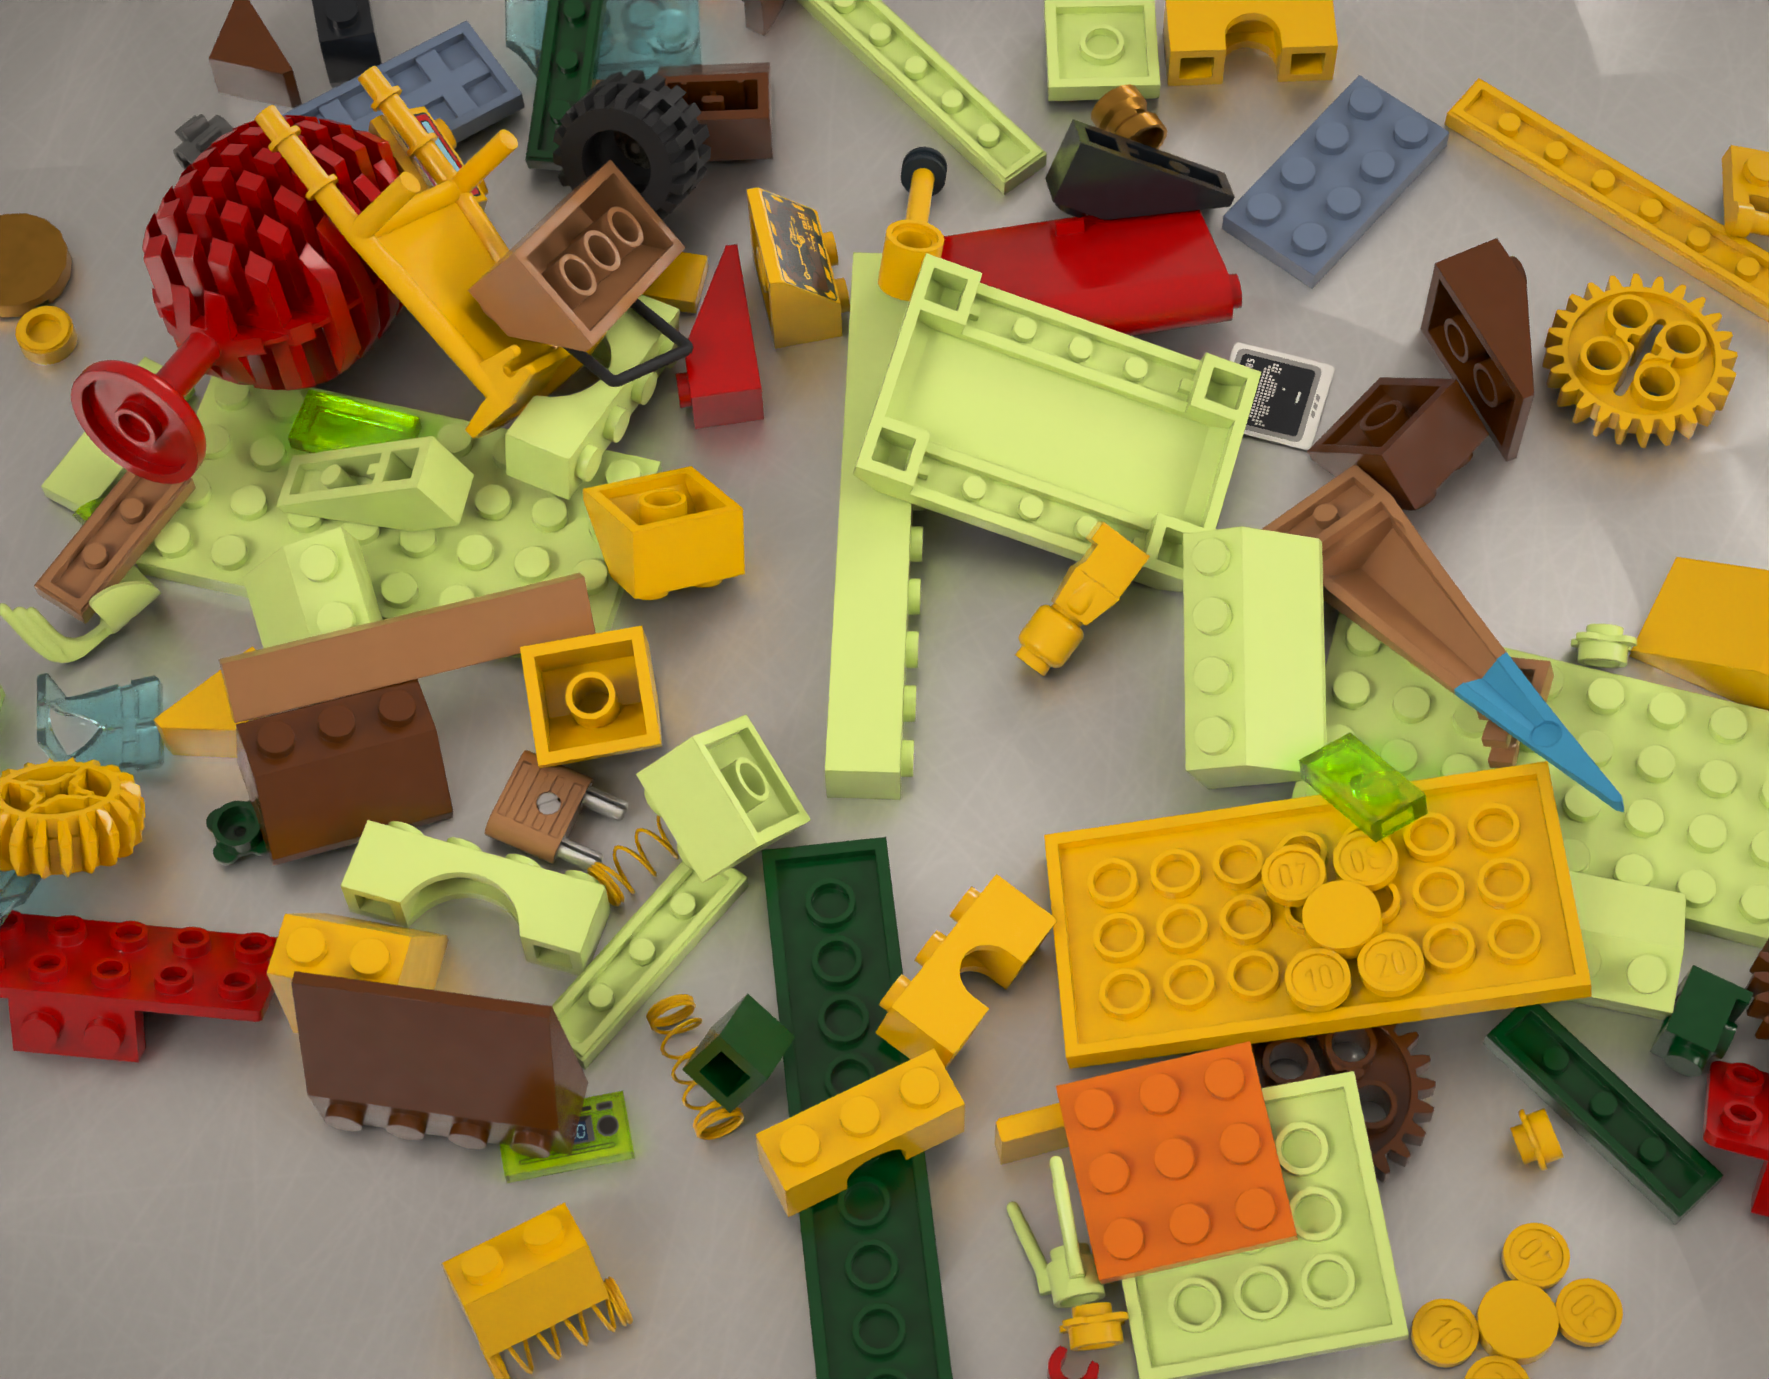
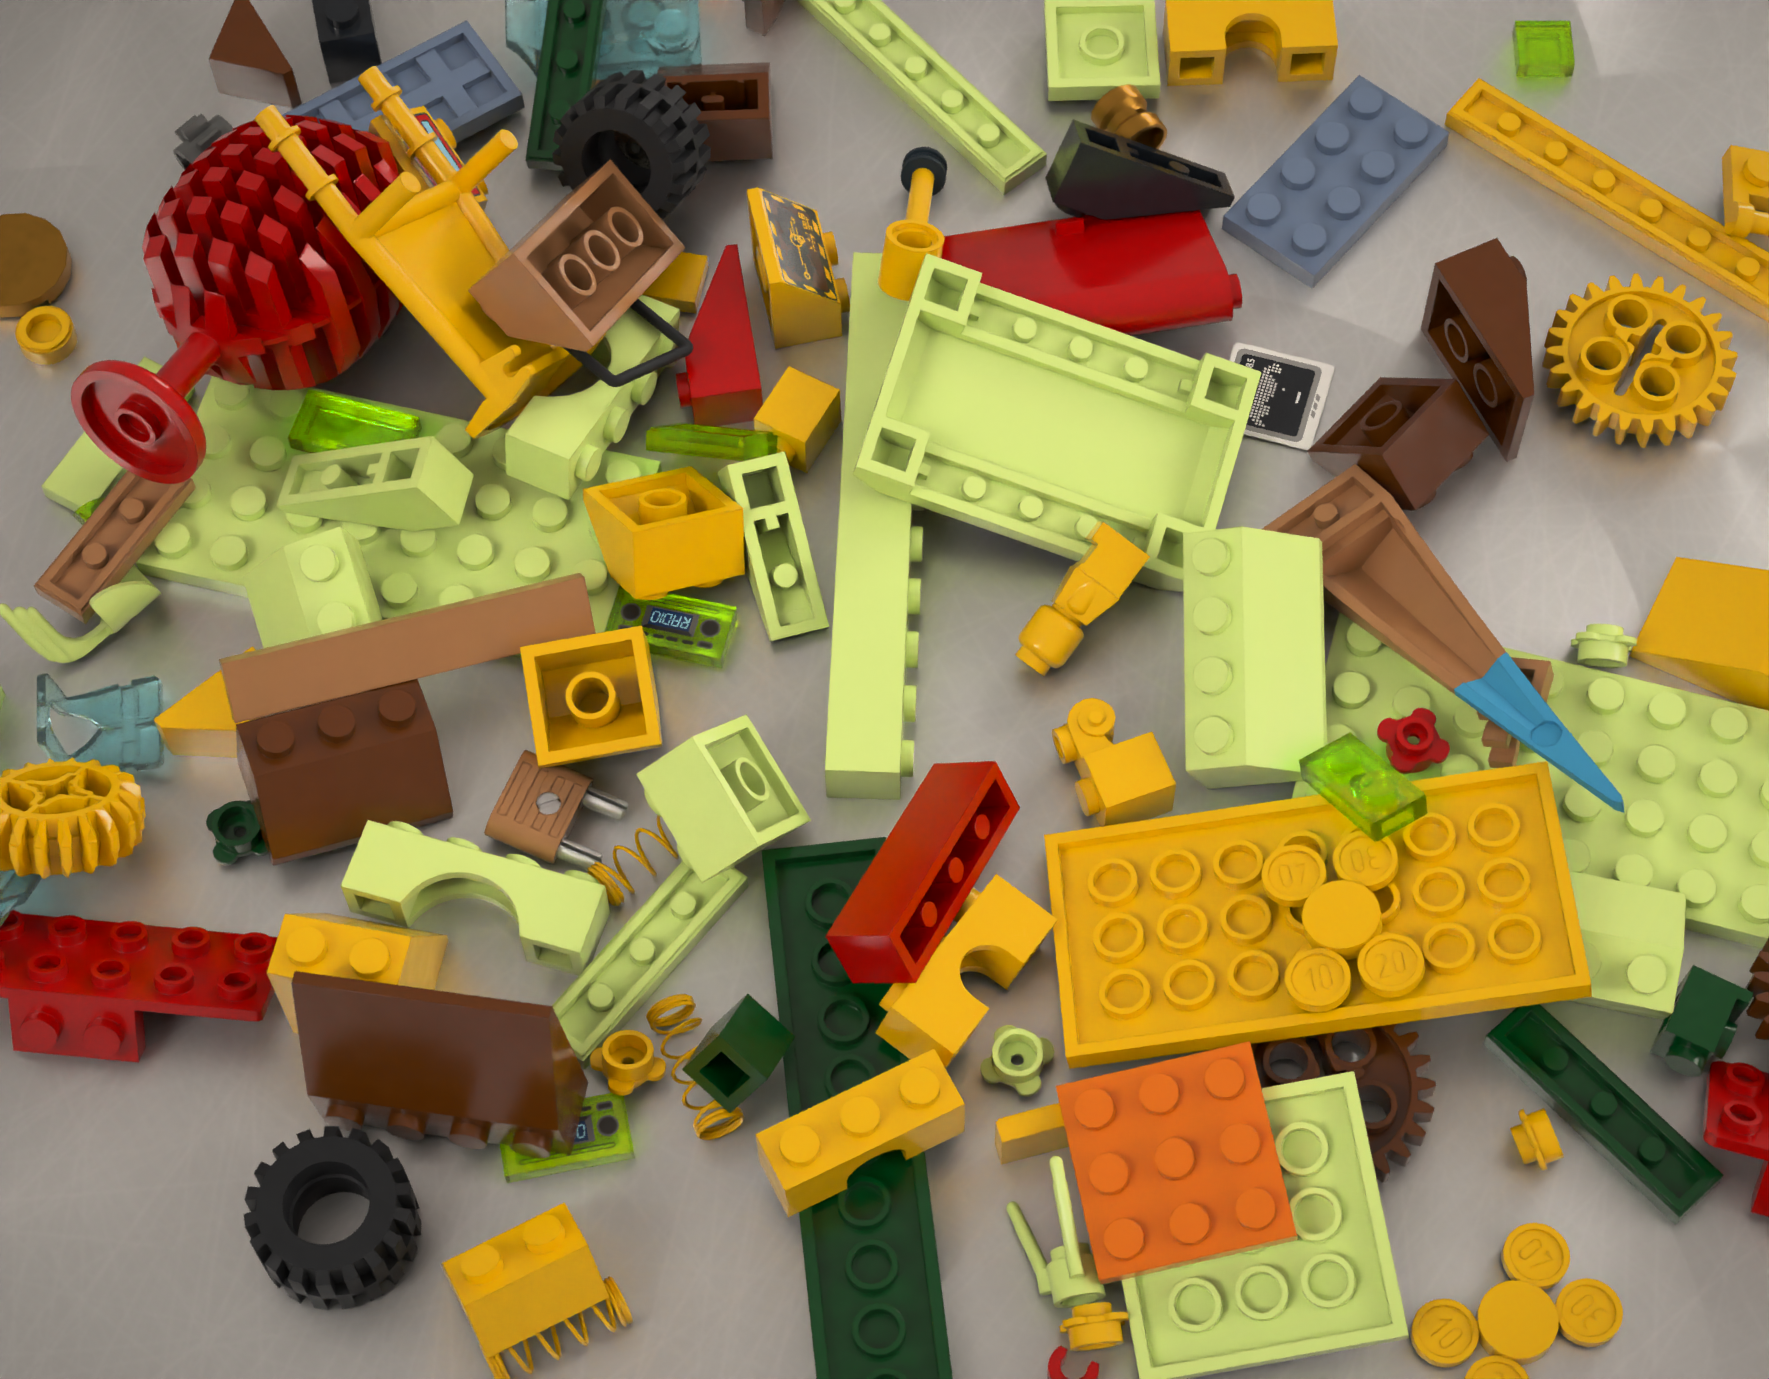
(310, 1173): none -> black tyre
(627, 1061): none -> yellow plate
(678, 626): none -> clear neon green tile
(711, 441): none -> clear neon green tile
(775, 546): none -> yellowish green slope
(801, 415): none -> yellow brick
(923, 873): none -> red brick
(1017, 1042): none -> yellowish green plate
(1119, 779): none -> yellow brick
(1408, 757): none -> red plate
(1543, 49): none -> clear neon green tile

